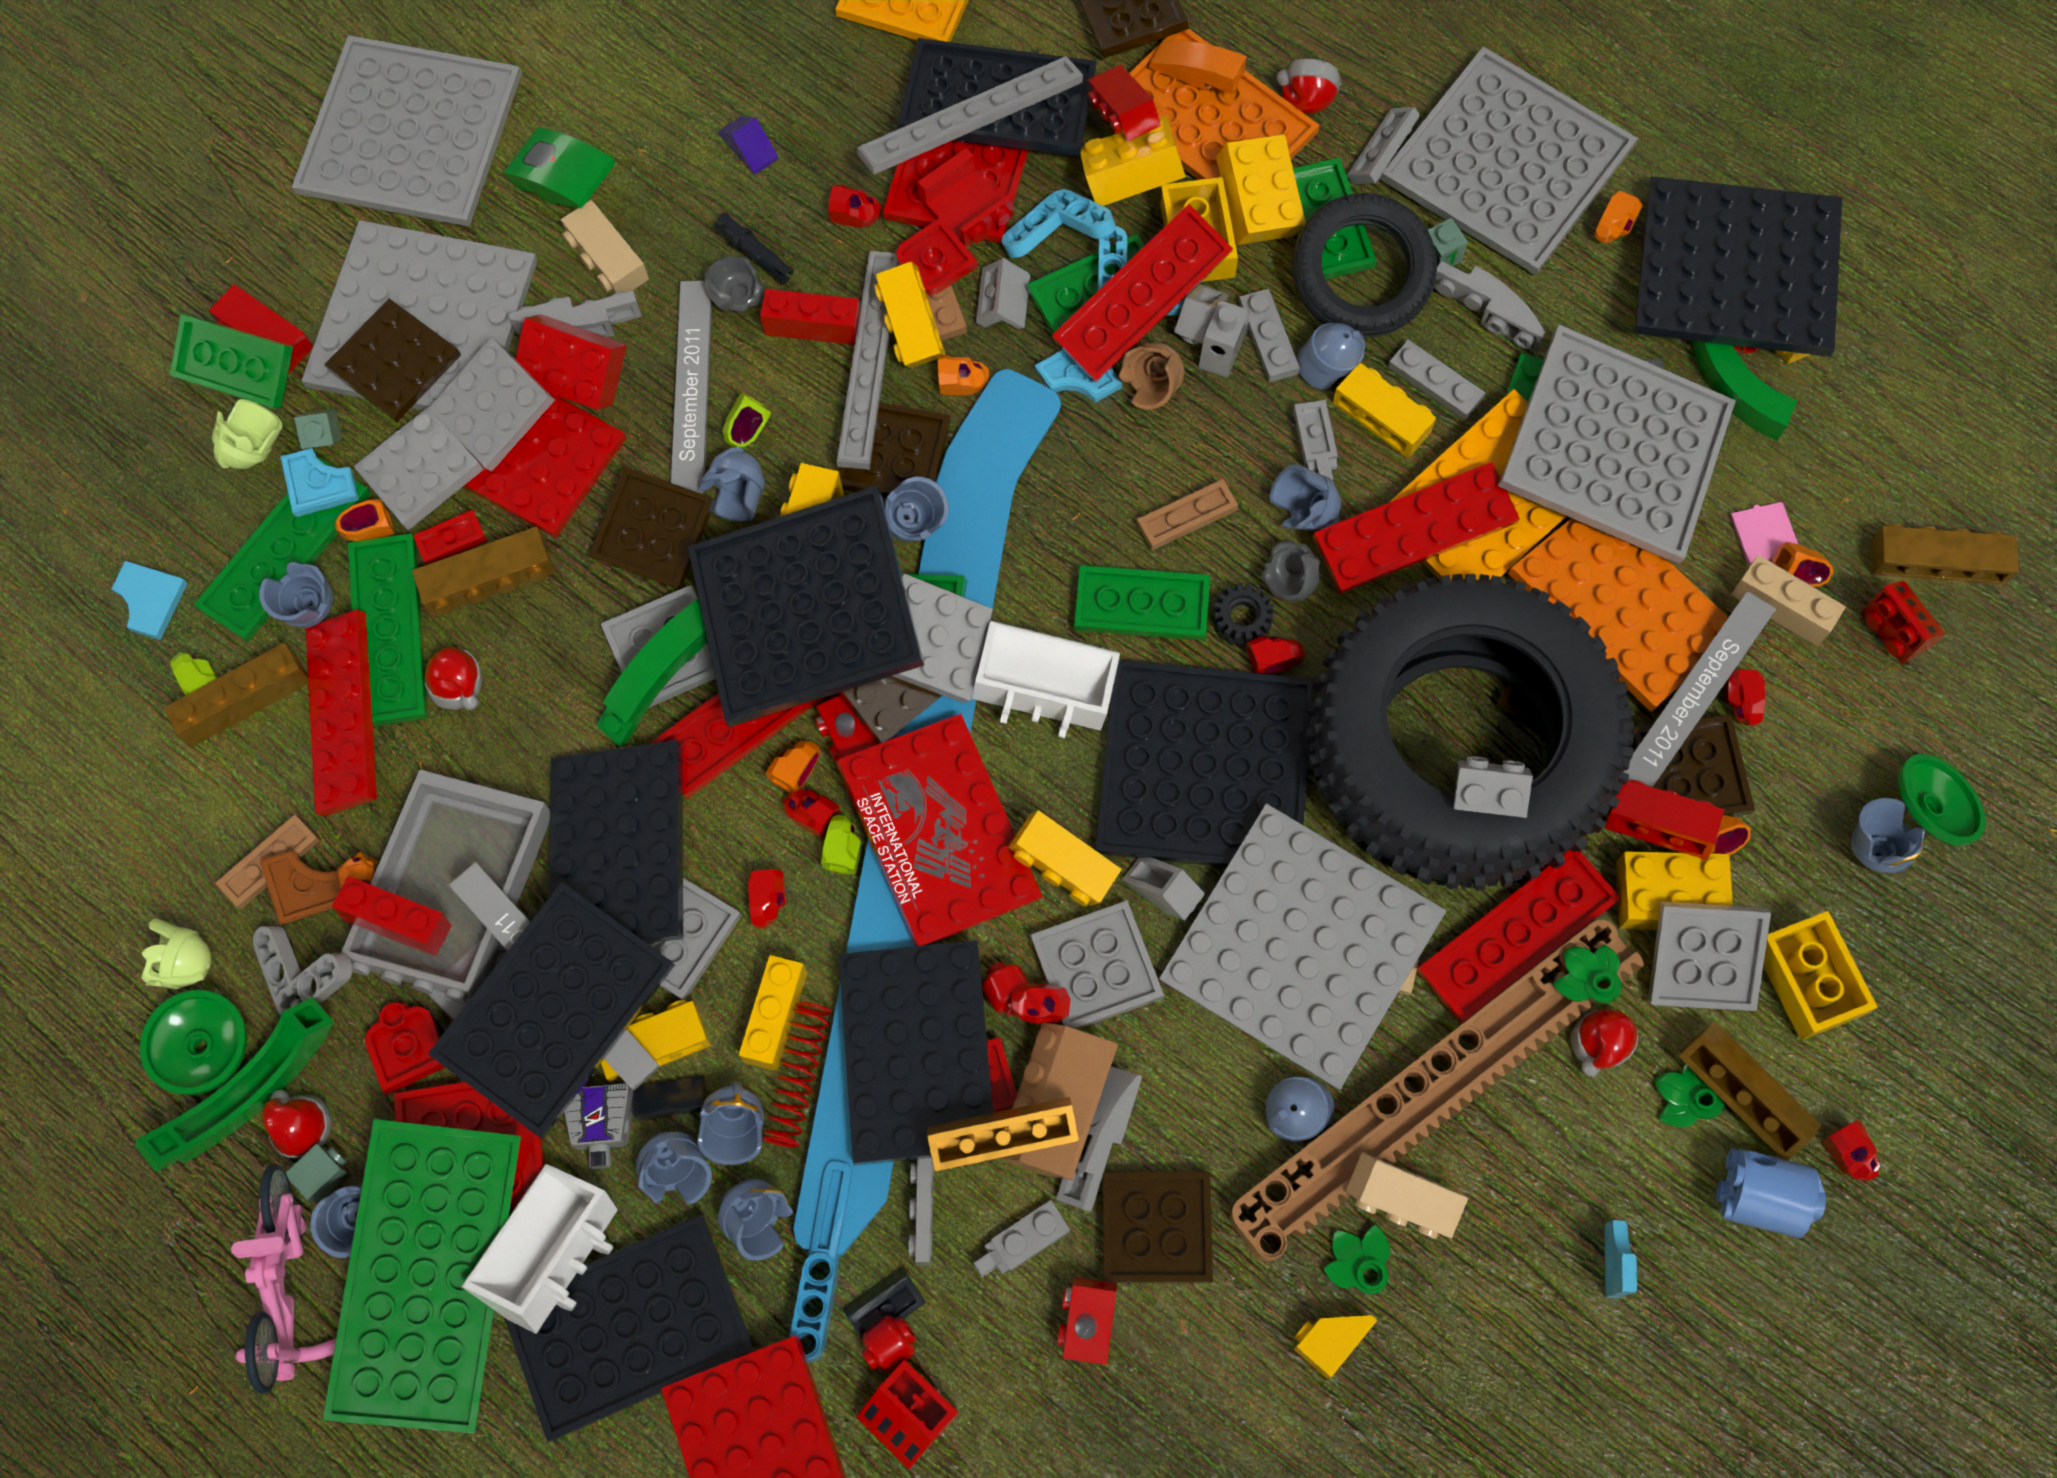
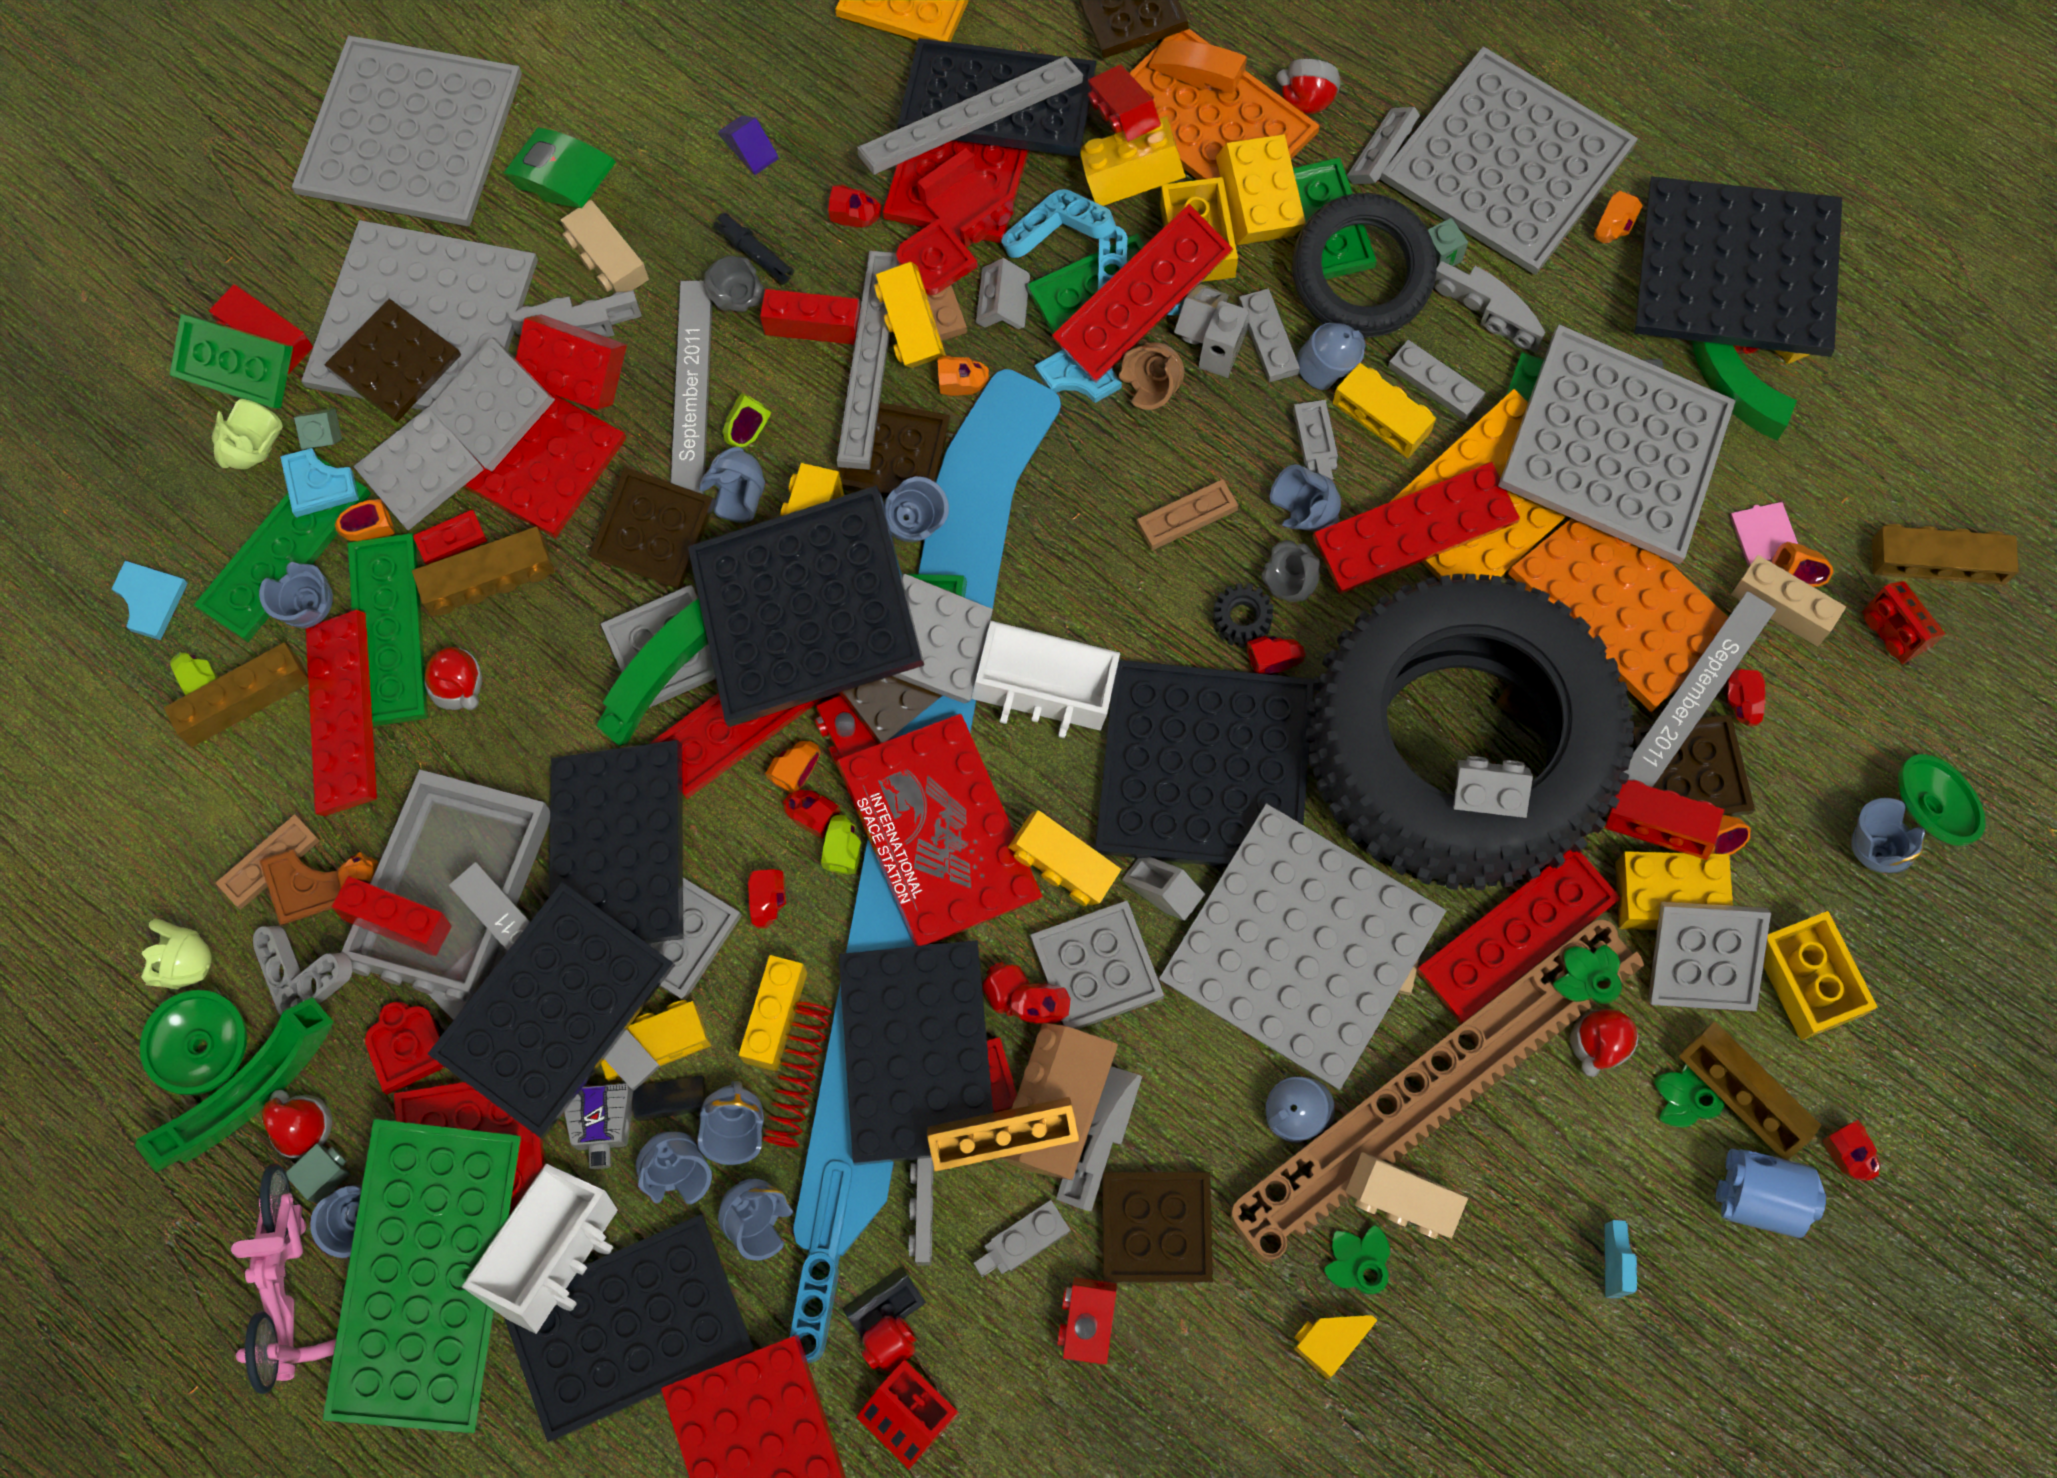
(1142, 602): green plate -> none

